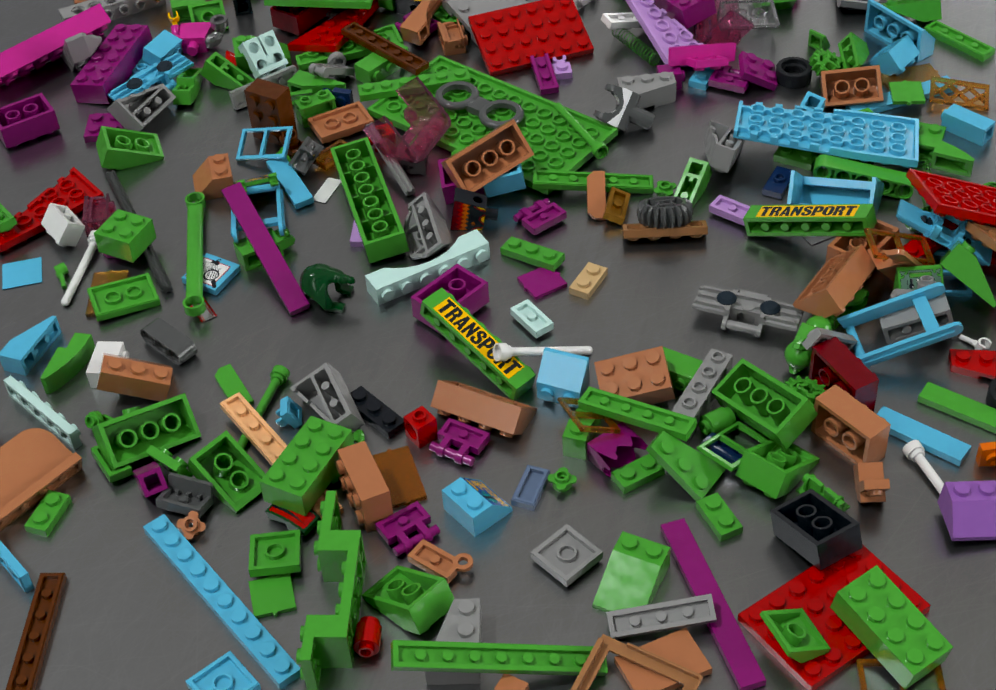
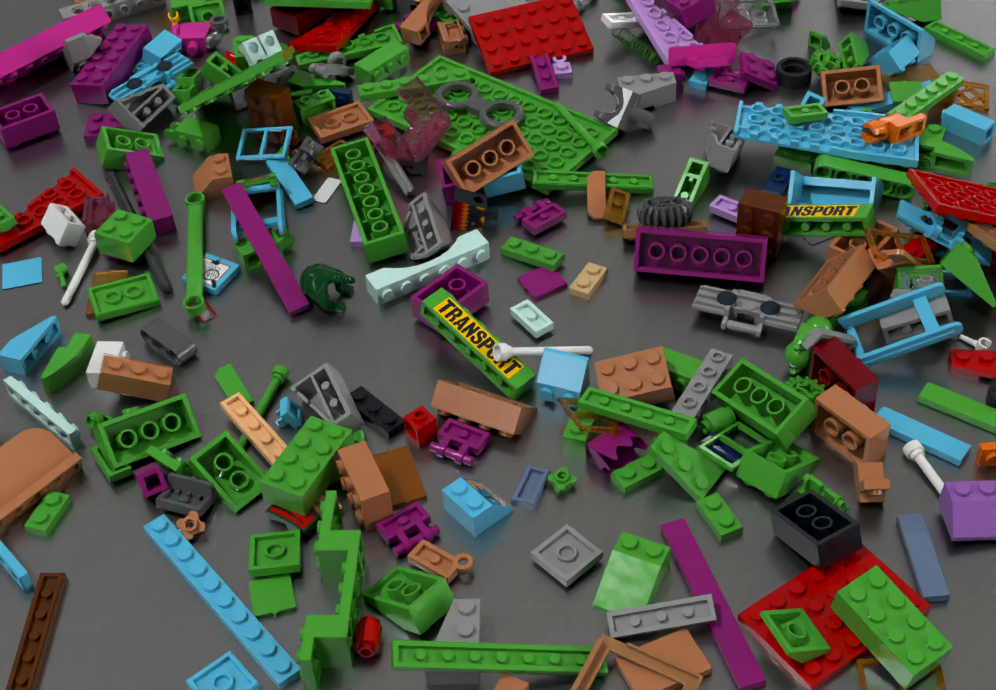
(149, 191): none -> magenta brick
(194, 134): none -> bright green hinge
(238, 80): none -> bright green plate
(385, 48): reddish brown tile -> none
(664, 188): bright green plate -> none
(700, 253): none -> magenta brick
(764, 216): none -> reddish brown brick
(805, 113): none -> bright green plate
(893, 128): none -> orange plate
(922, 557): none -> sand blue tile
(929, 95): none -> bright green plate

